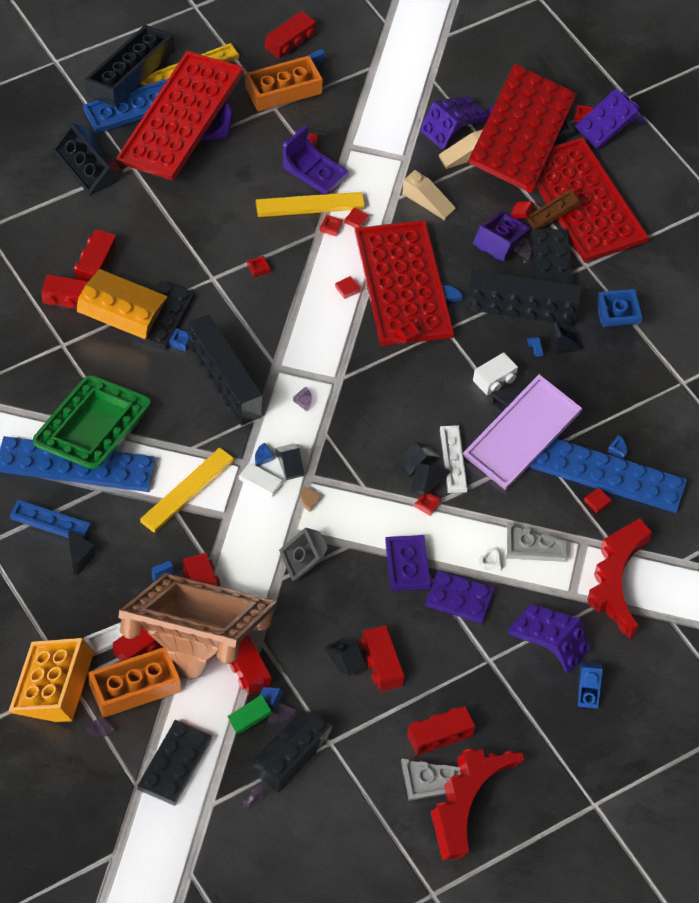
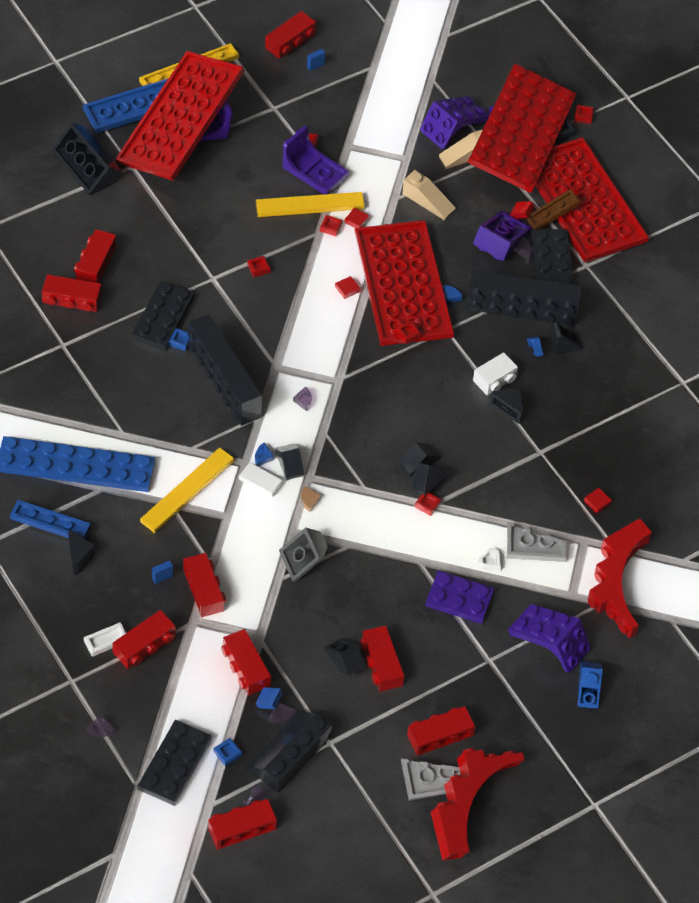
(52, 679): light orange slope -> none
(92, 422): green wedge -> none
(120, 303): light orange slope -> none
(129, 65): black brick -> none
(134, 682): orange brick -> none
(195, 620): nougat piece -> none
(227, 751): none -> blue tile
(242, 823): none -> red brick
(250, 714): green tile -> none
(283, 83): orange brick -> none
(407, 562): dark purple plate -> none
(453, 459): white tile -> none
(522, 432): lavender tile -> none
(609, 118): dark purple bracket -> none
(611, 474): blue plate -> none
(618, 448): blue tile -> none
(619, 308): blue brick -> none

